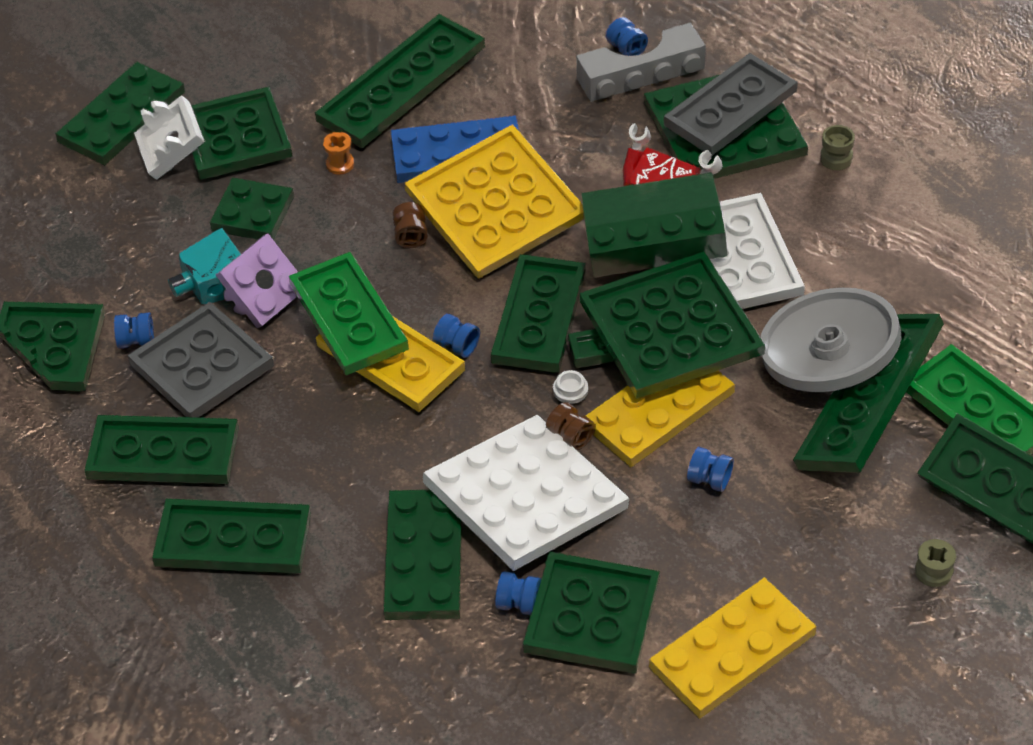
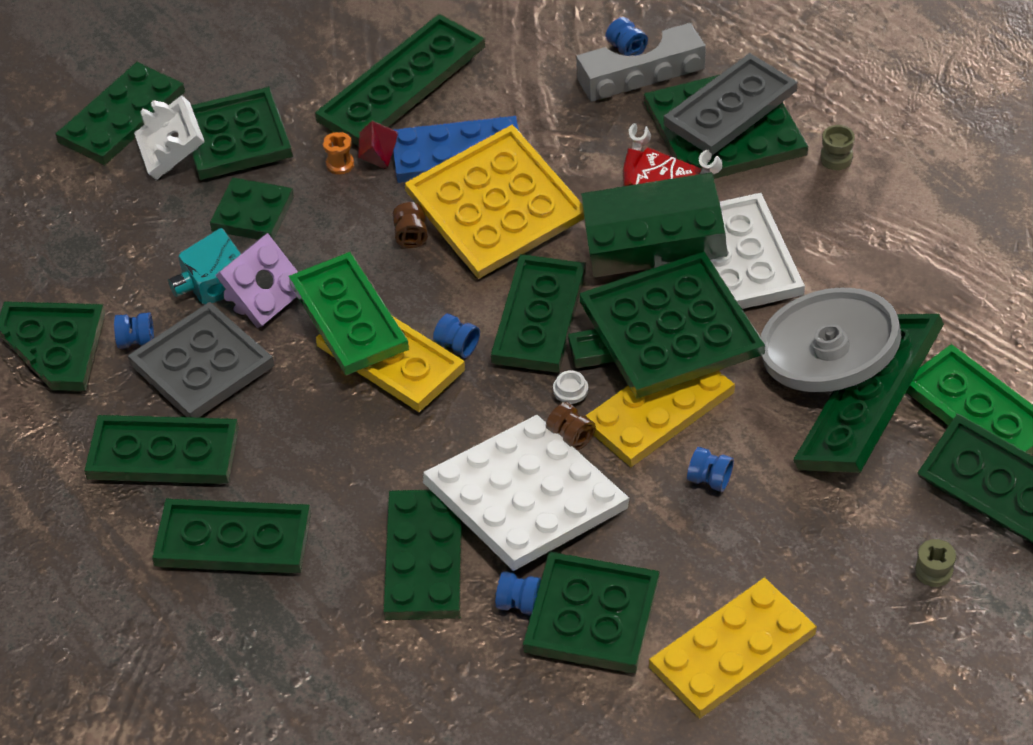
(377, 144): none -> dark red slope

